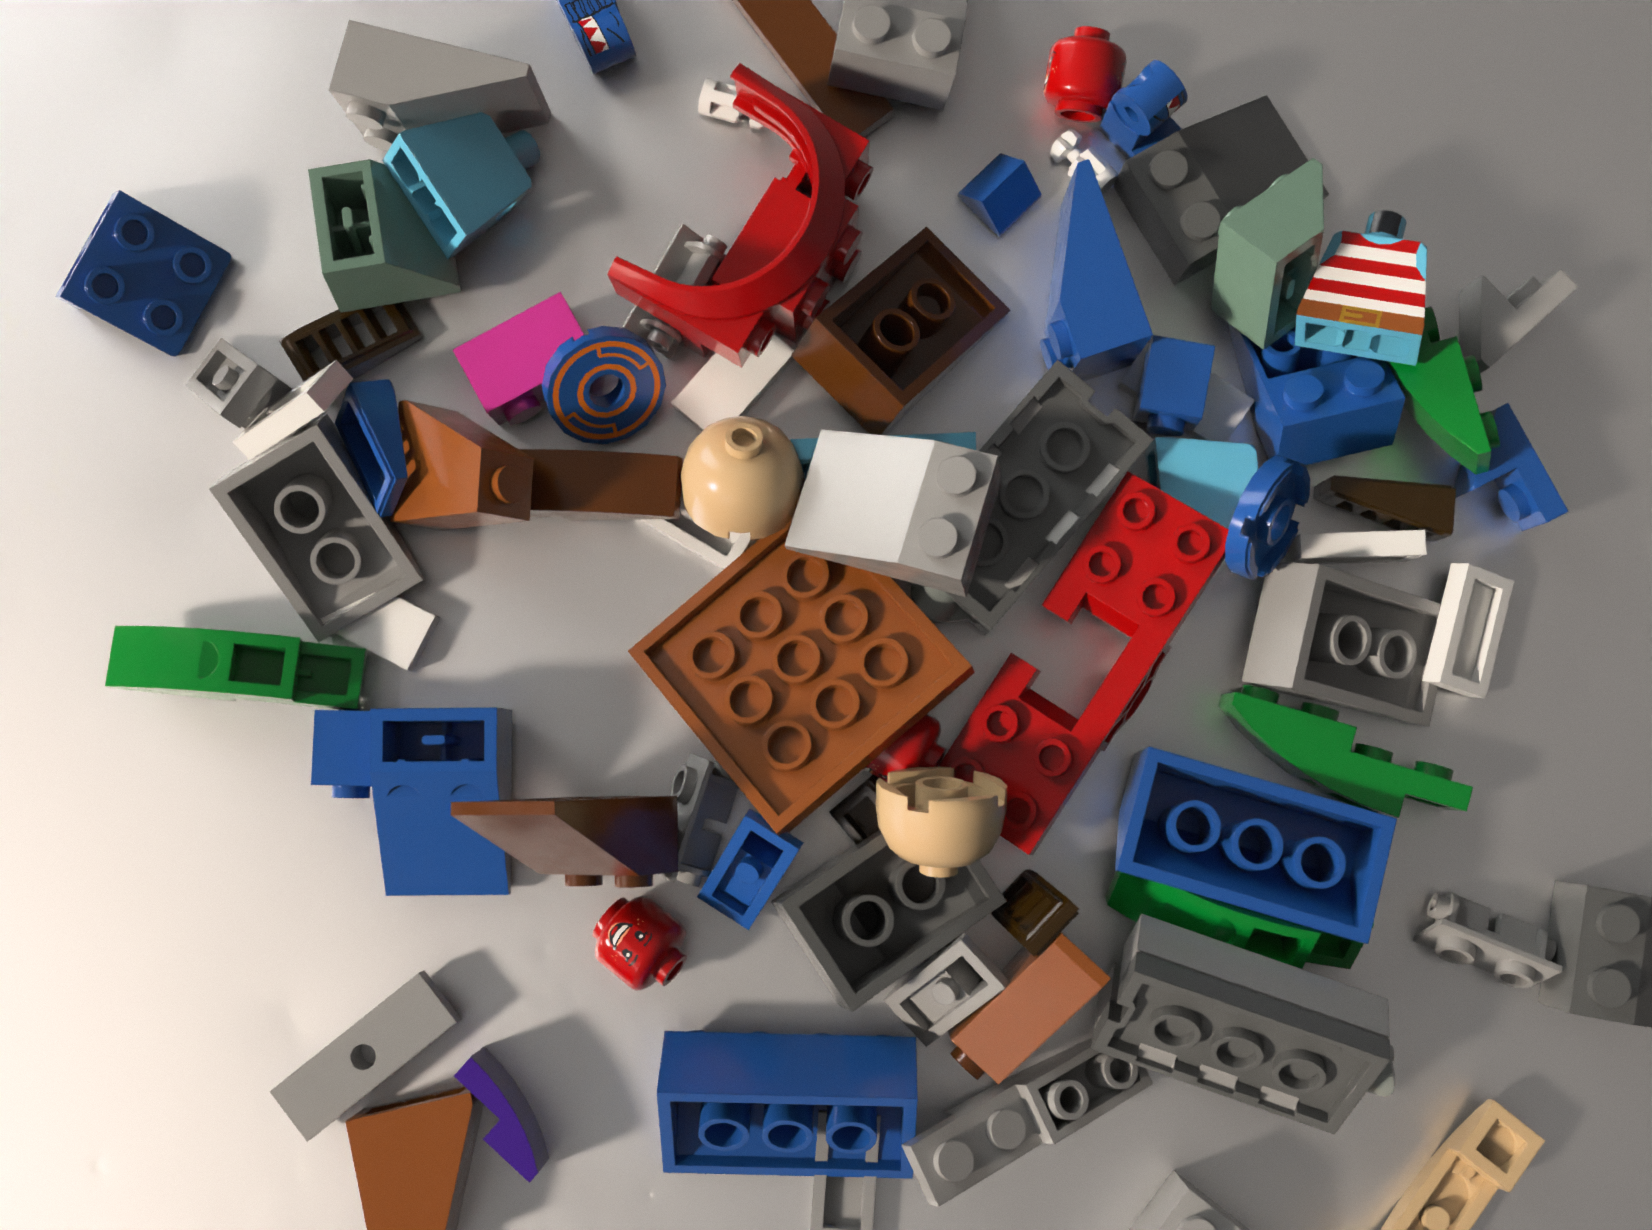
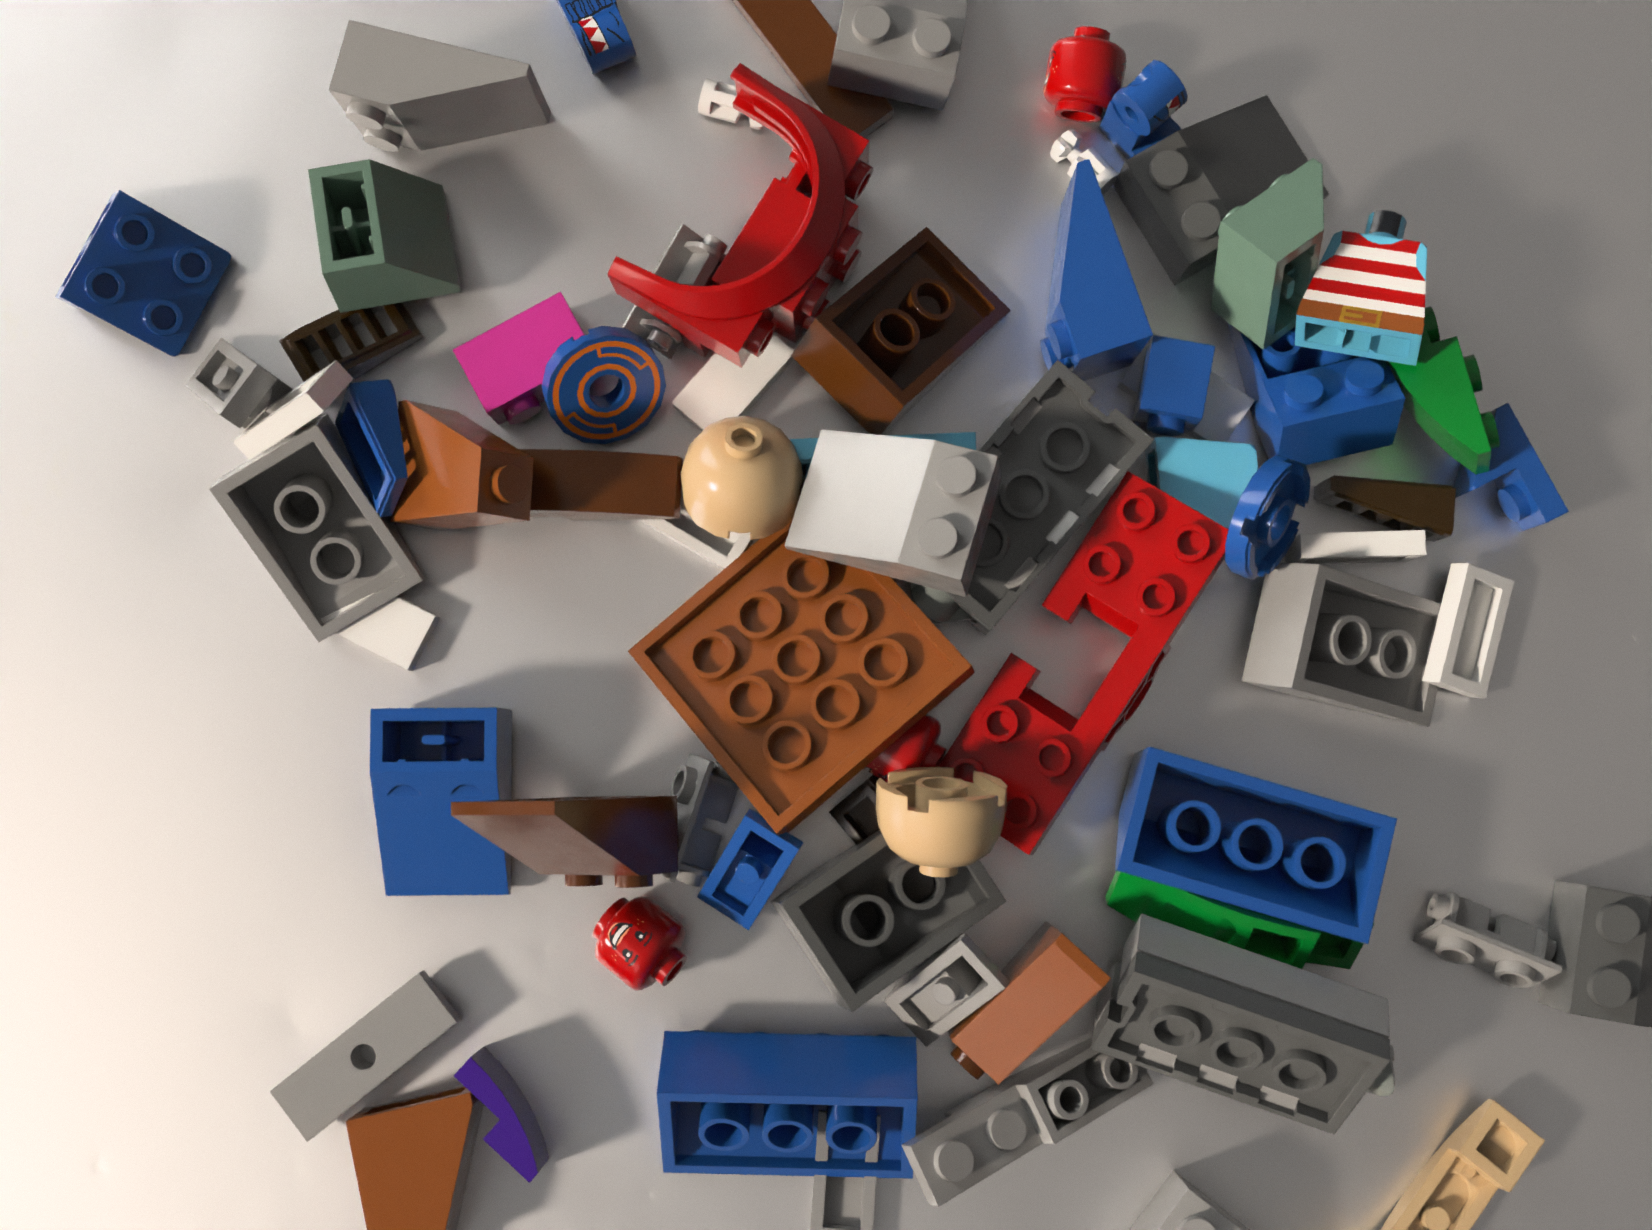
(236, 666): green slope -> none
(342, 752): blue brick -> none
(462, 175): medium azure torso -> none
(1001, 192): blue slope -> none
(1034, 911): dark brown slope -> none
(1319, 753): green slope -> none
(1495, 323): light grey slope -> none

